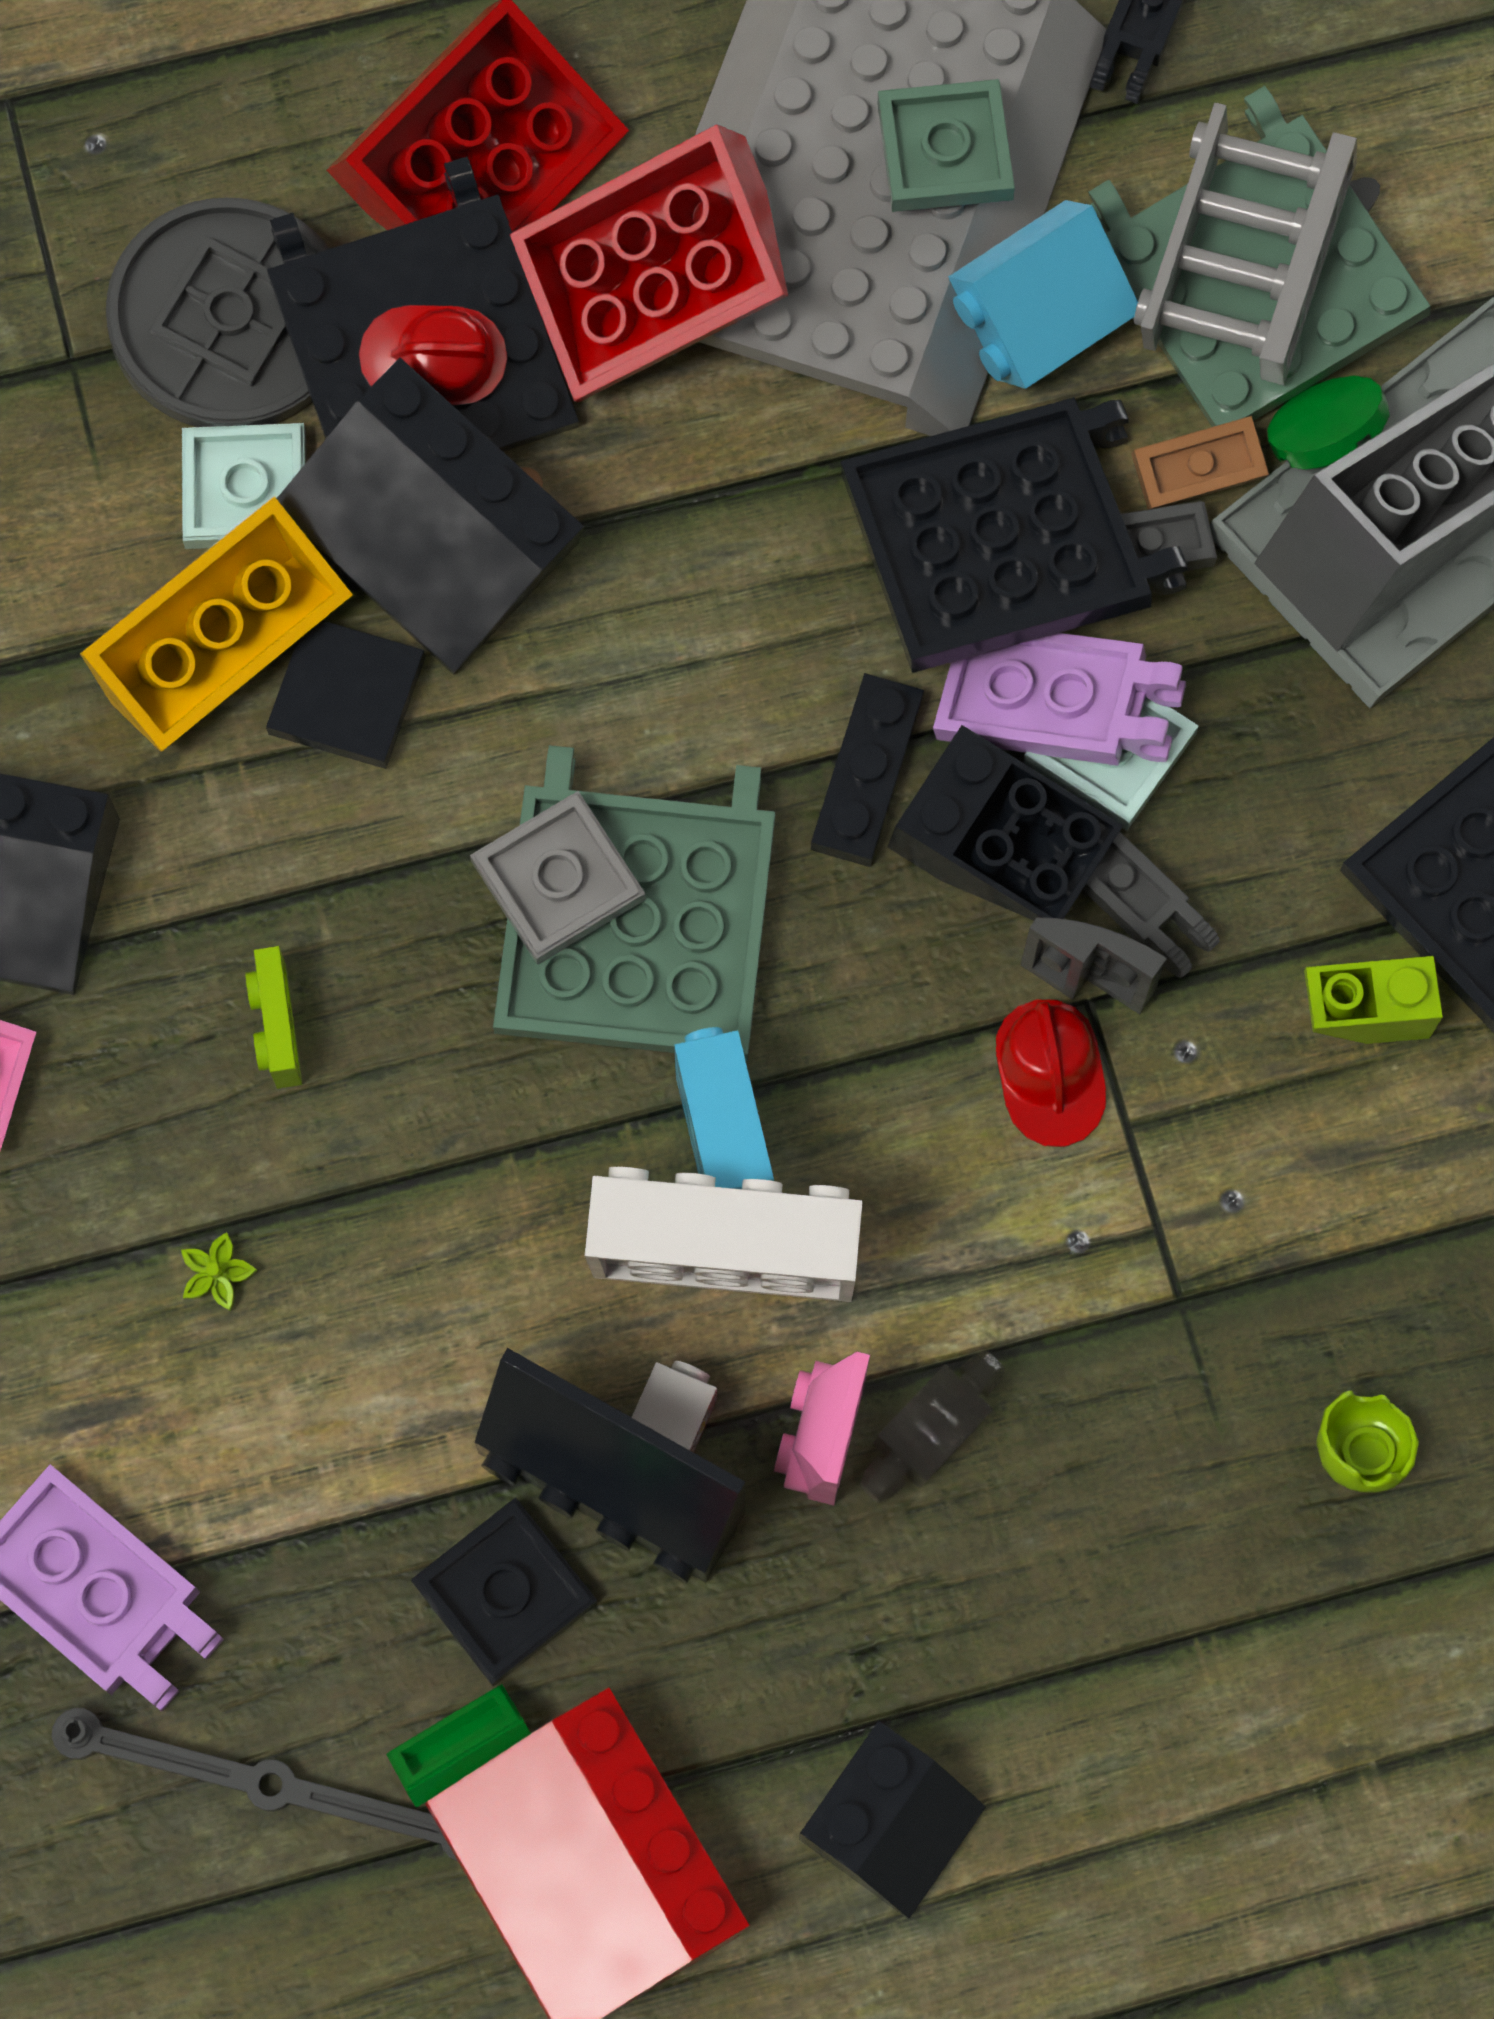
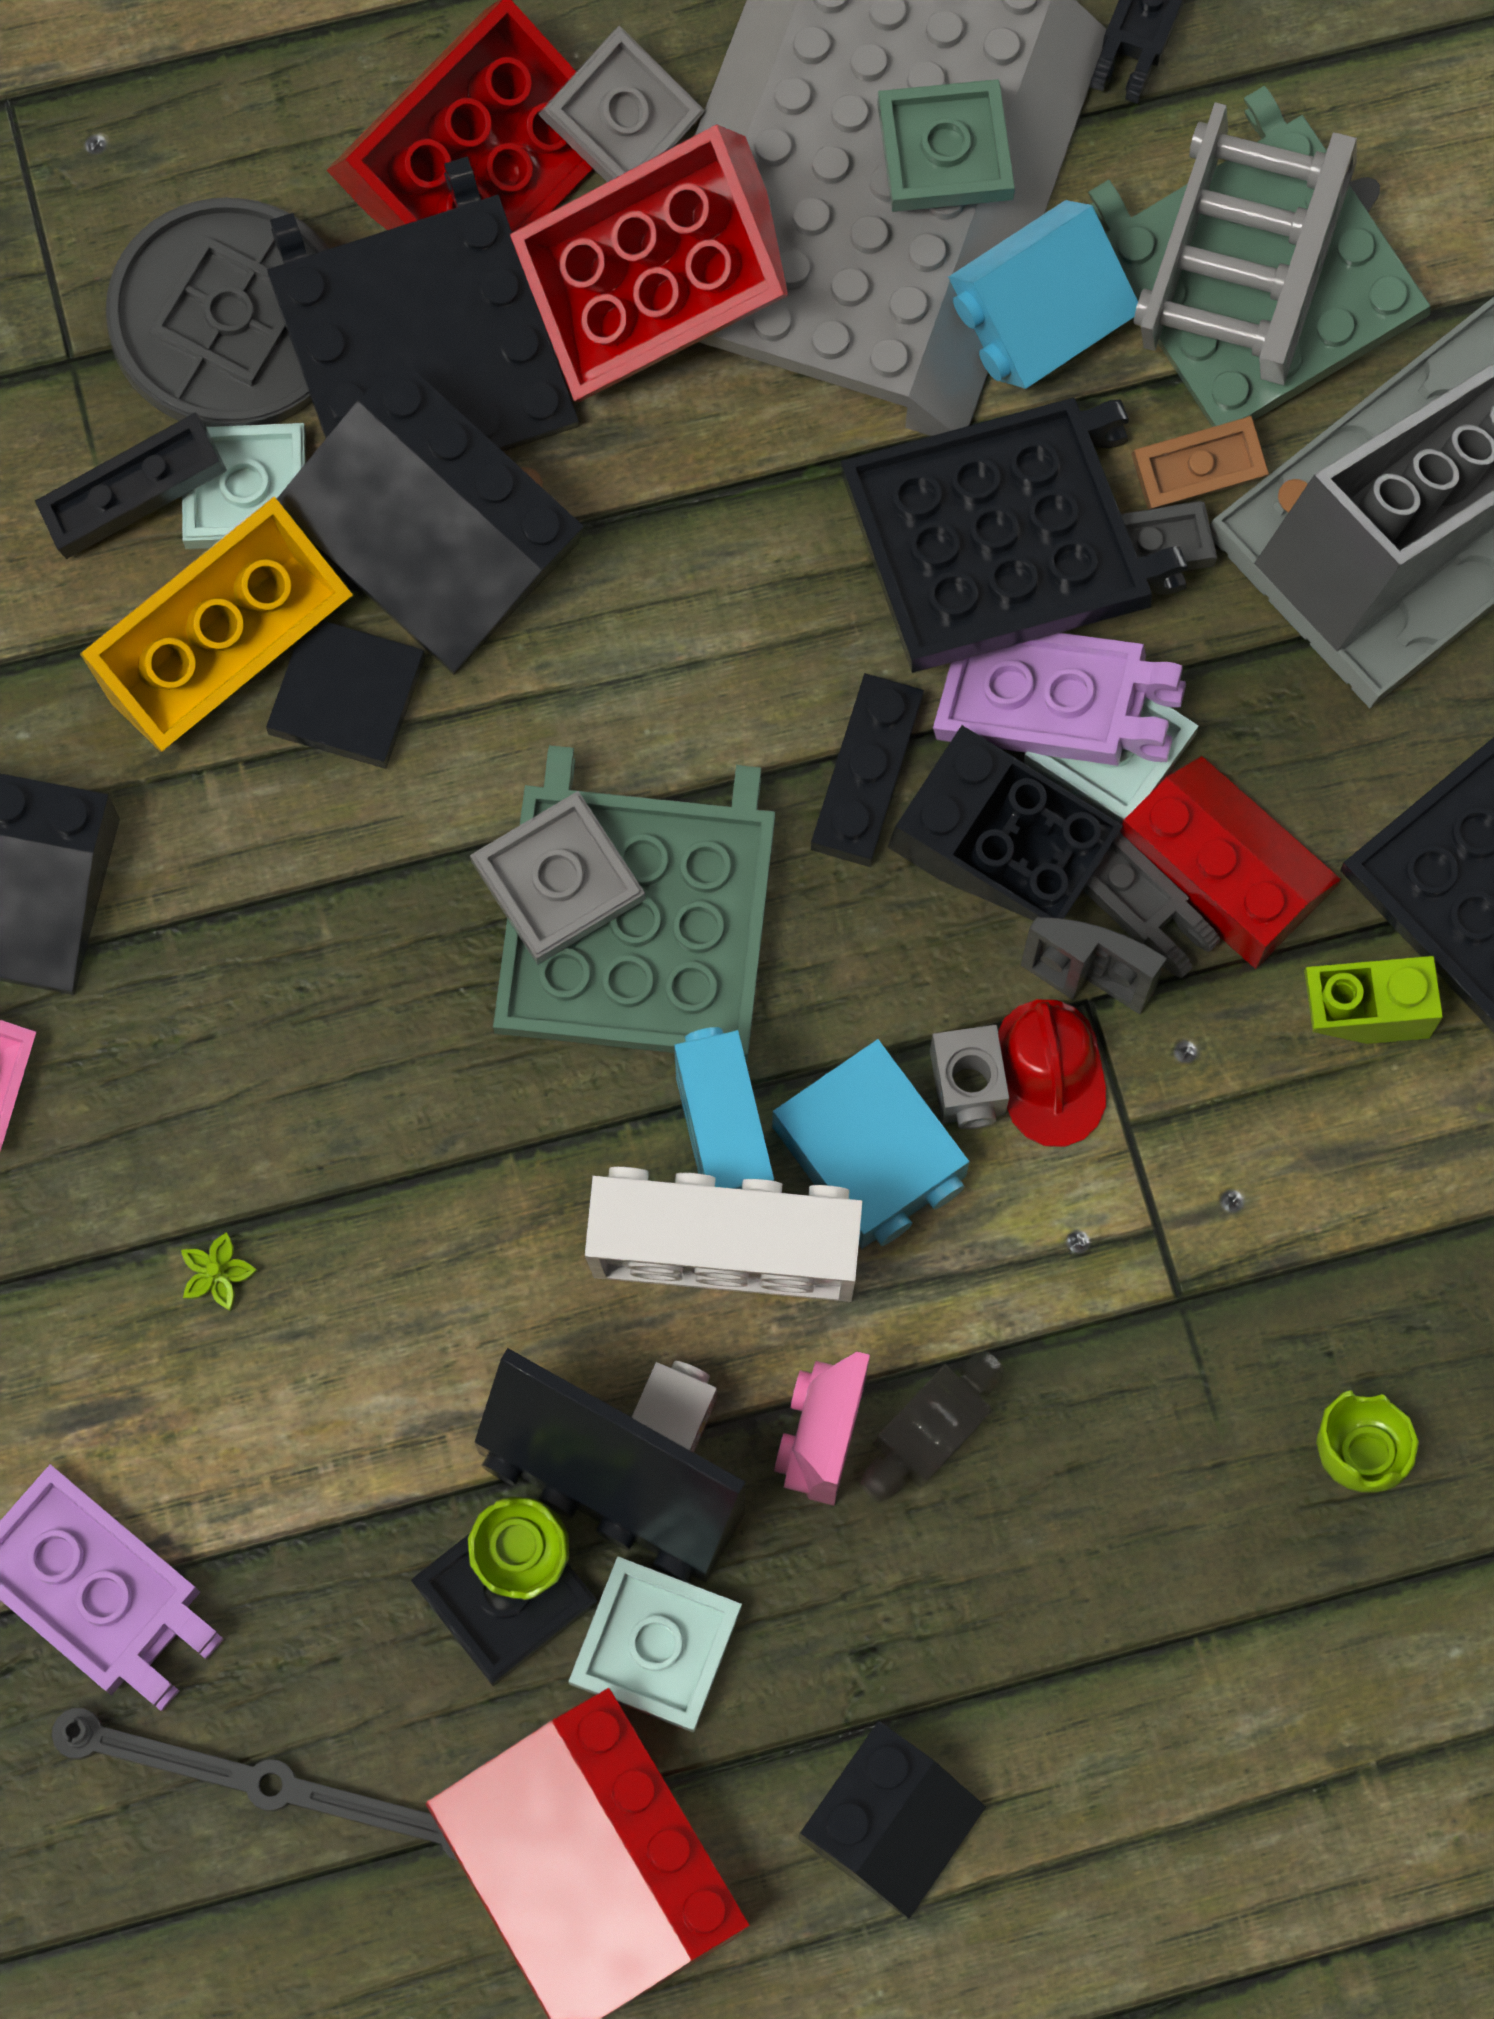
(130, 485): none -> black plate
(270, 991): lime plate -> none
(446, 345): red piece -> none
(457, 1745): green tile -> none
(518, 1547): none -> lime hair
(620, 108): none -> light grey tile
(655, 1644): none -> light aqua plate
(877, 1138): none -> medium azure brick
(975, 1050): none -> light grey brick
(1229, 859): none -> red slope
(1290, 492): none -> medium nougat sticker
(1327, 421): green tile -> none

